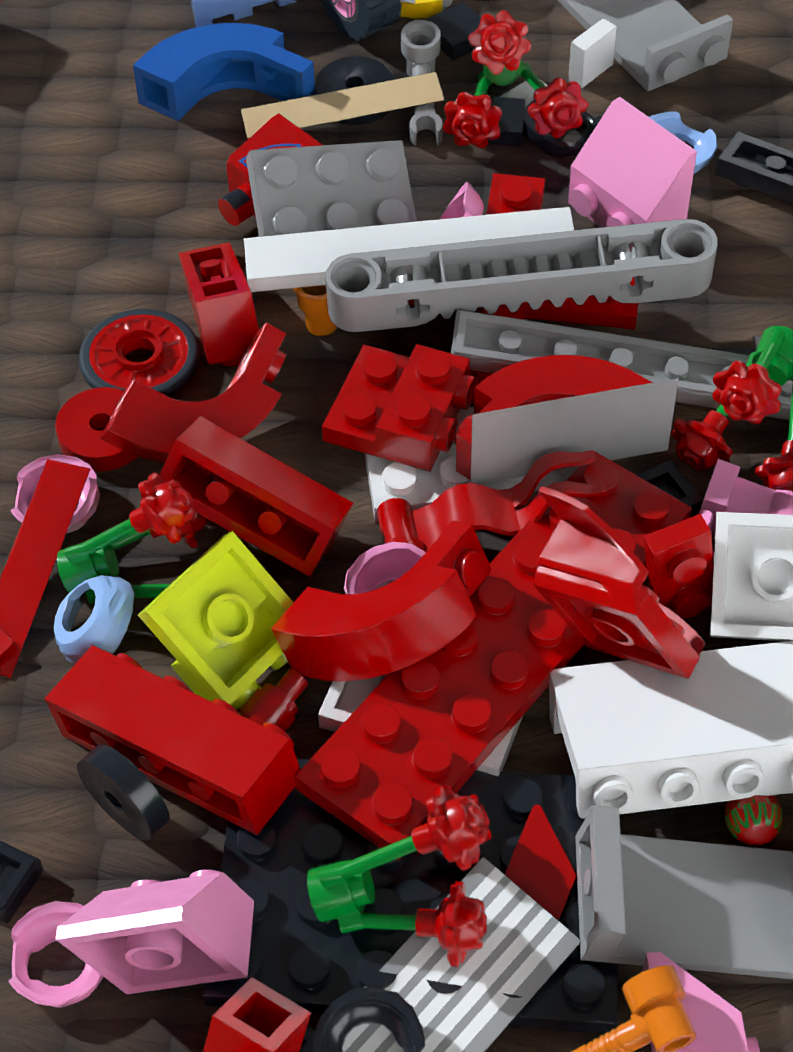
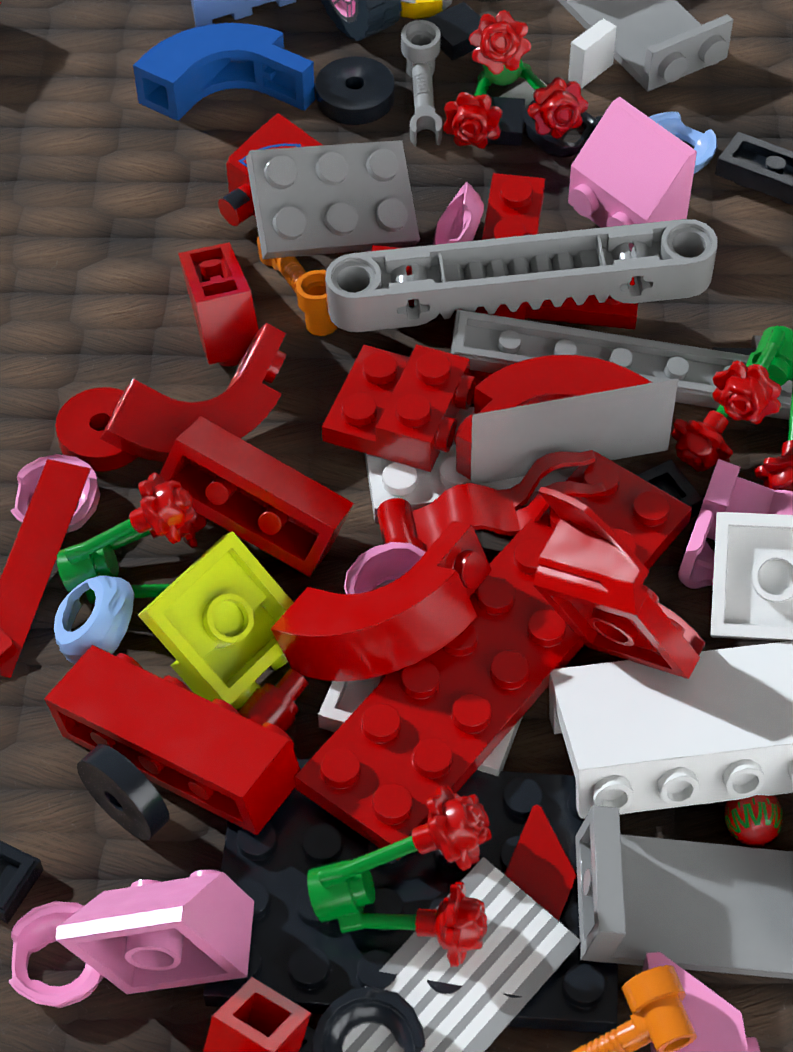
(167, 336): red wheel -> none
(304, 257): white tile -> none
(348, 103): tan sticker -> none
(681, 566): red plate -> none

